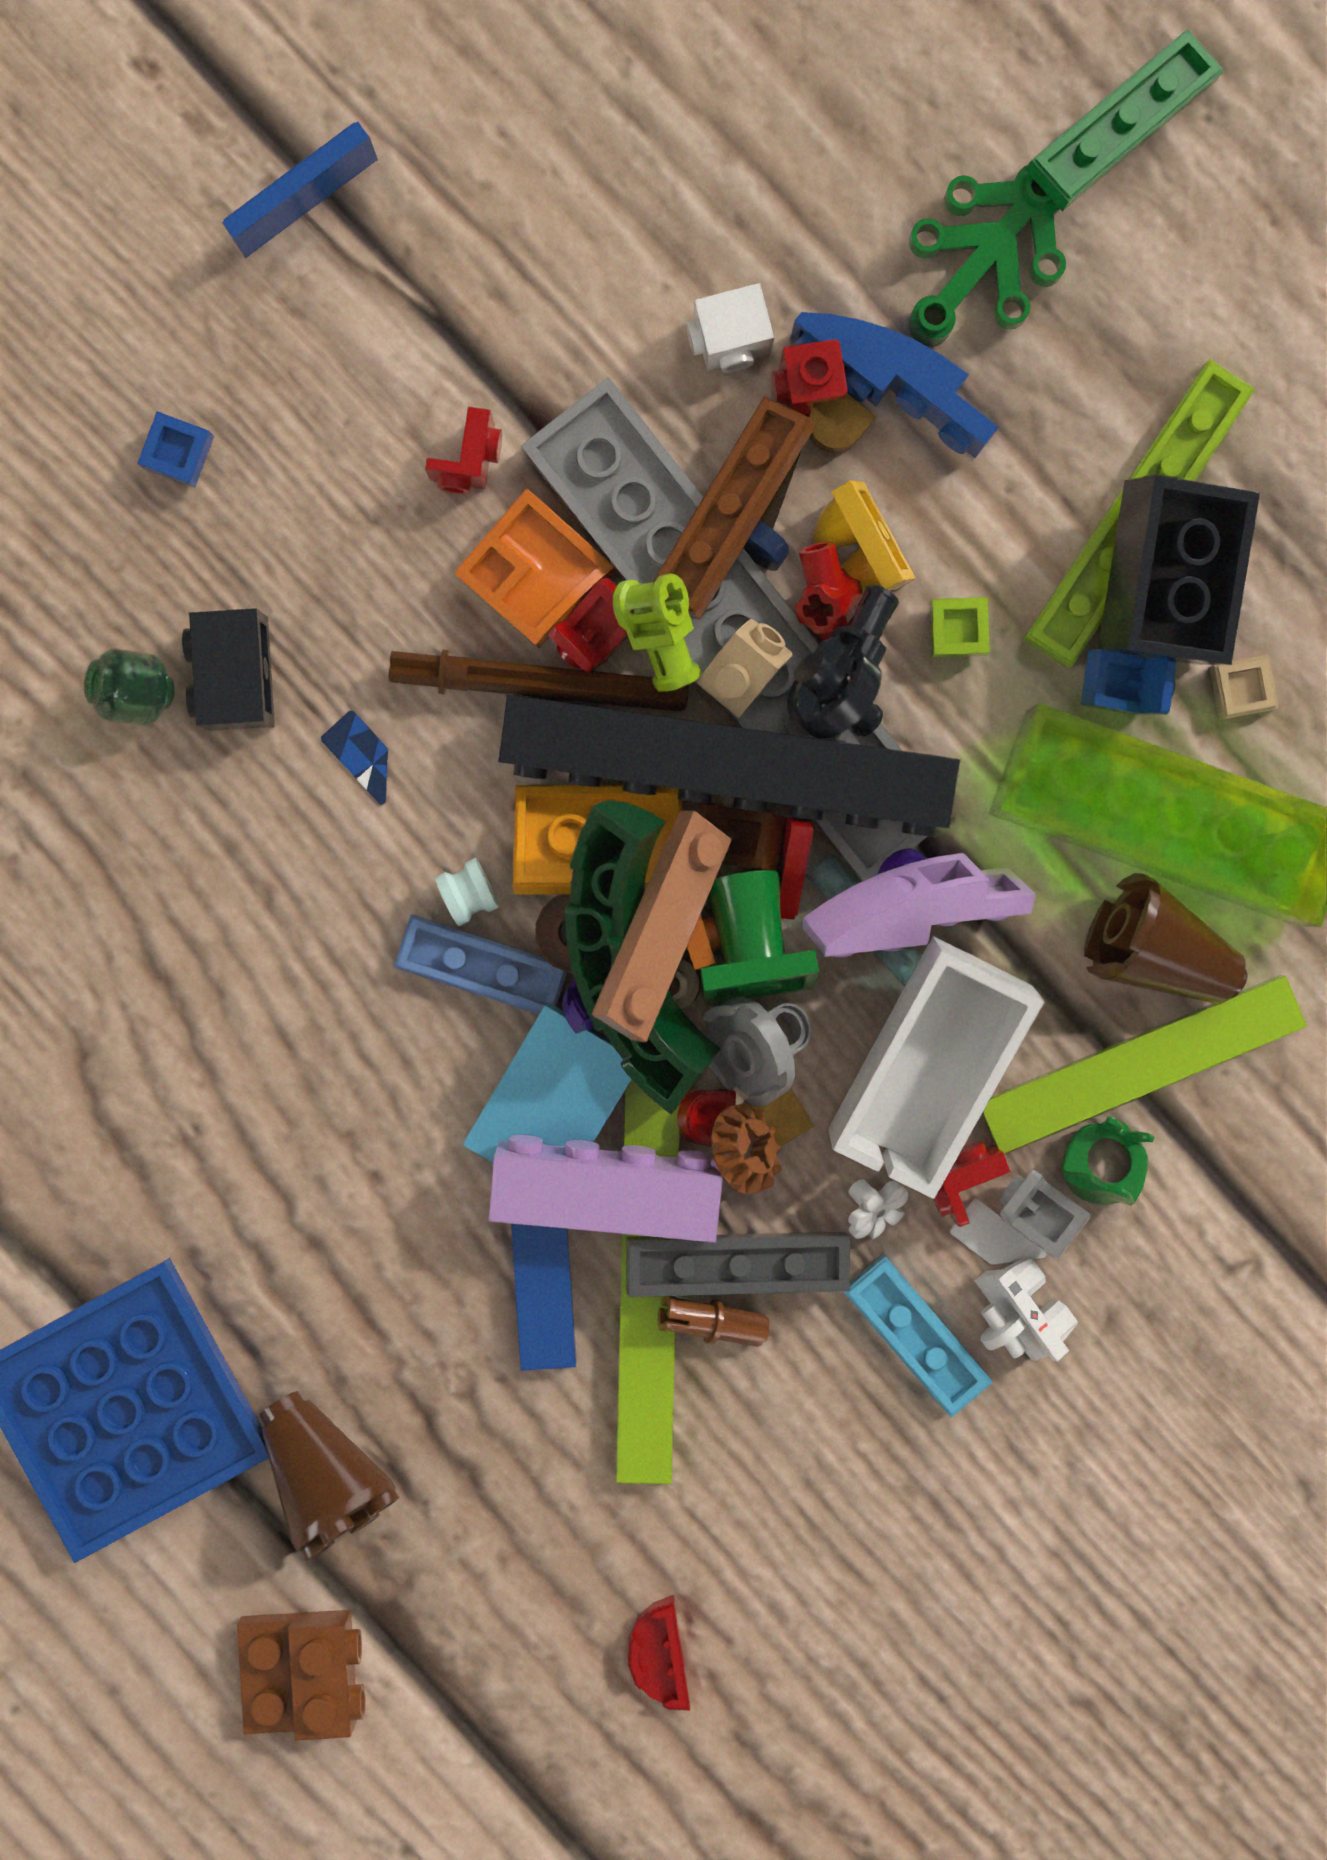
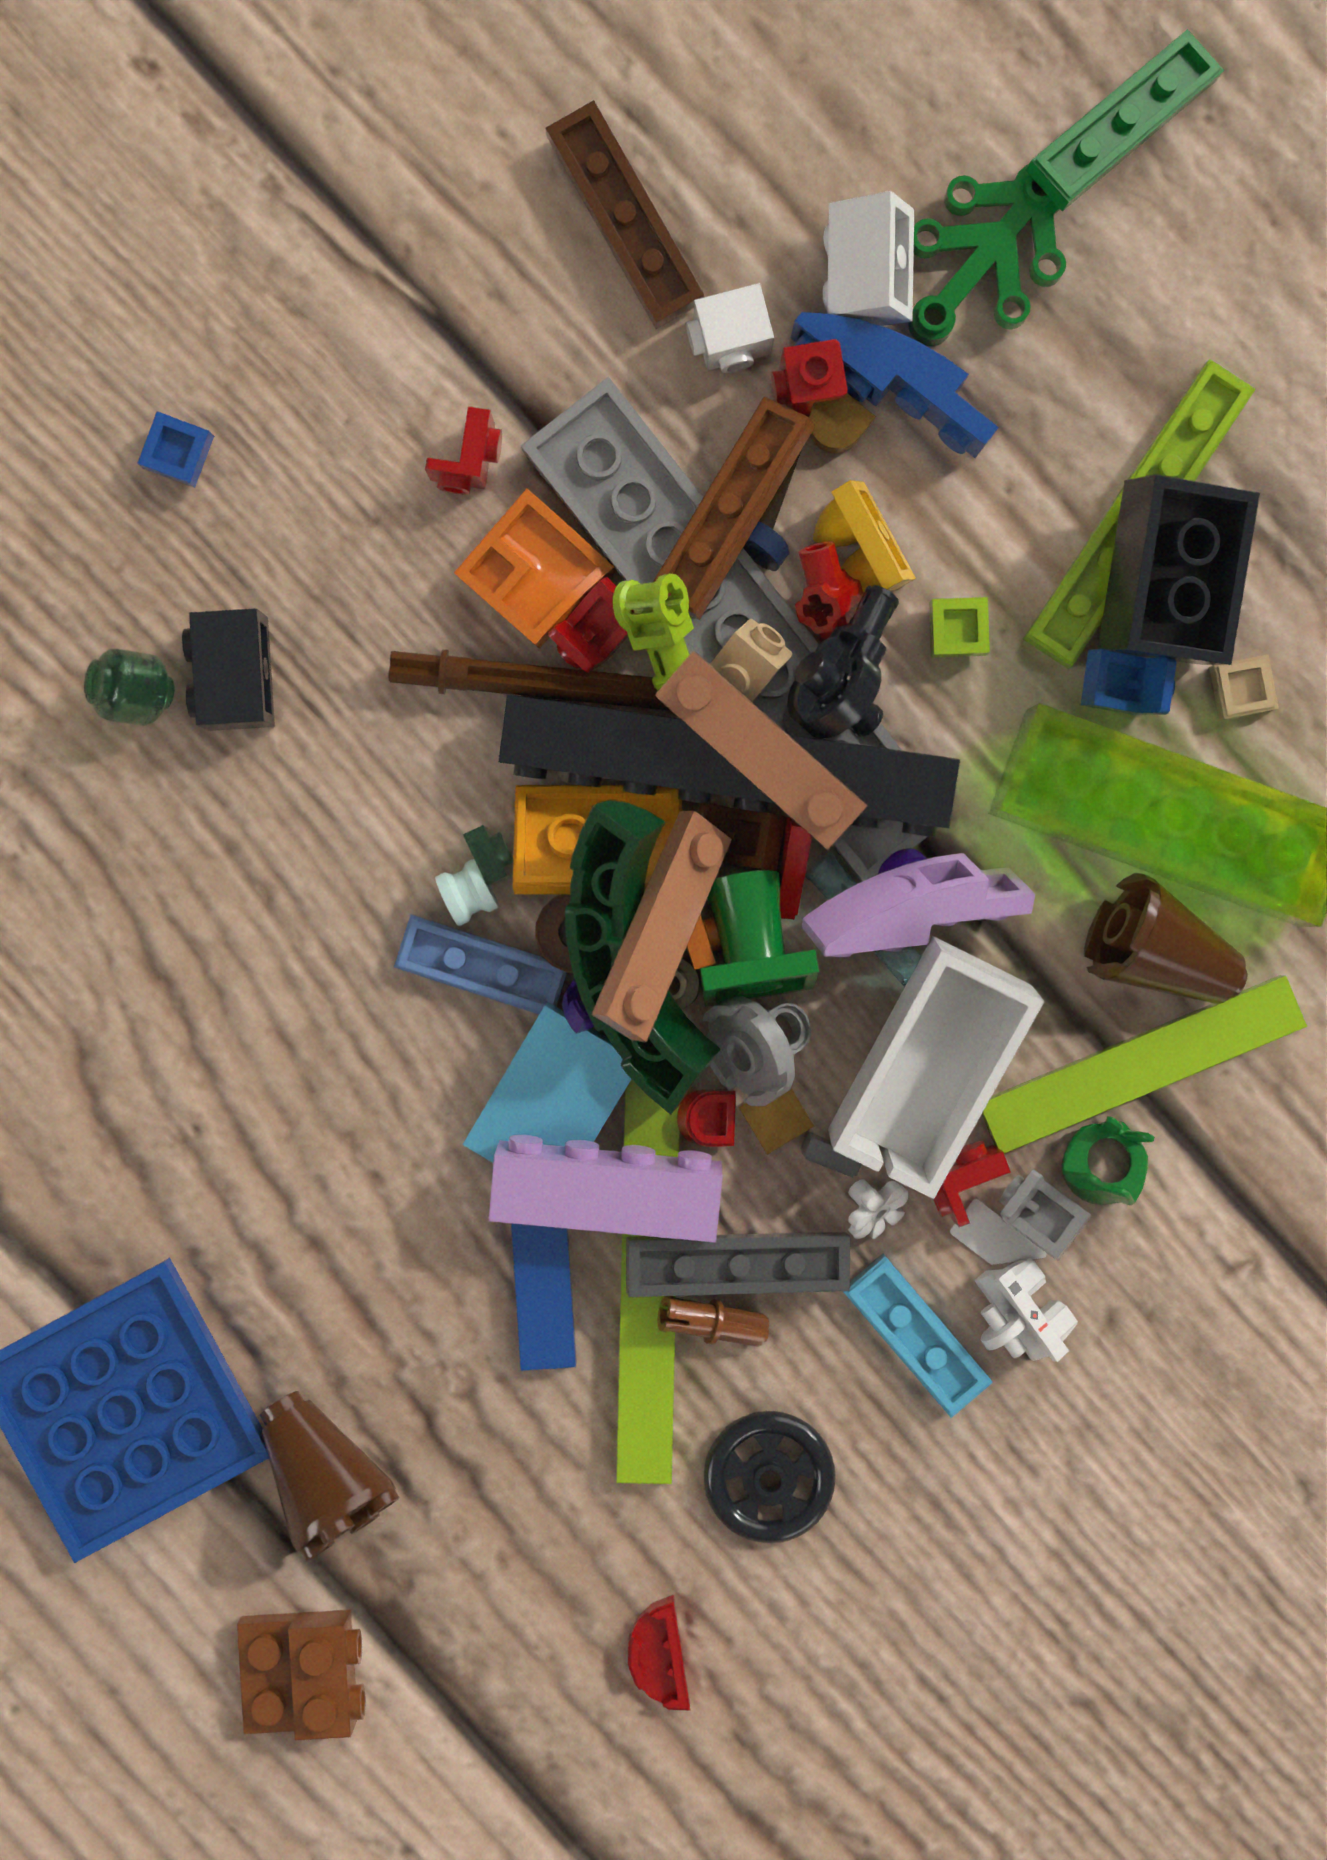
(300, 189): blue tile -> none
(360, 753): dark blue sticker -> none
(490, 854): none -> clear green plate
(624, 214): none -> reddish brown plate
(730, 1140): dark orange gear -> none
(760, 750): none -> nougat plate
(813, 1462): none -> black plate
(821, 1152): none -> dark grey tile
(870, 259): none -> white brick

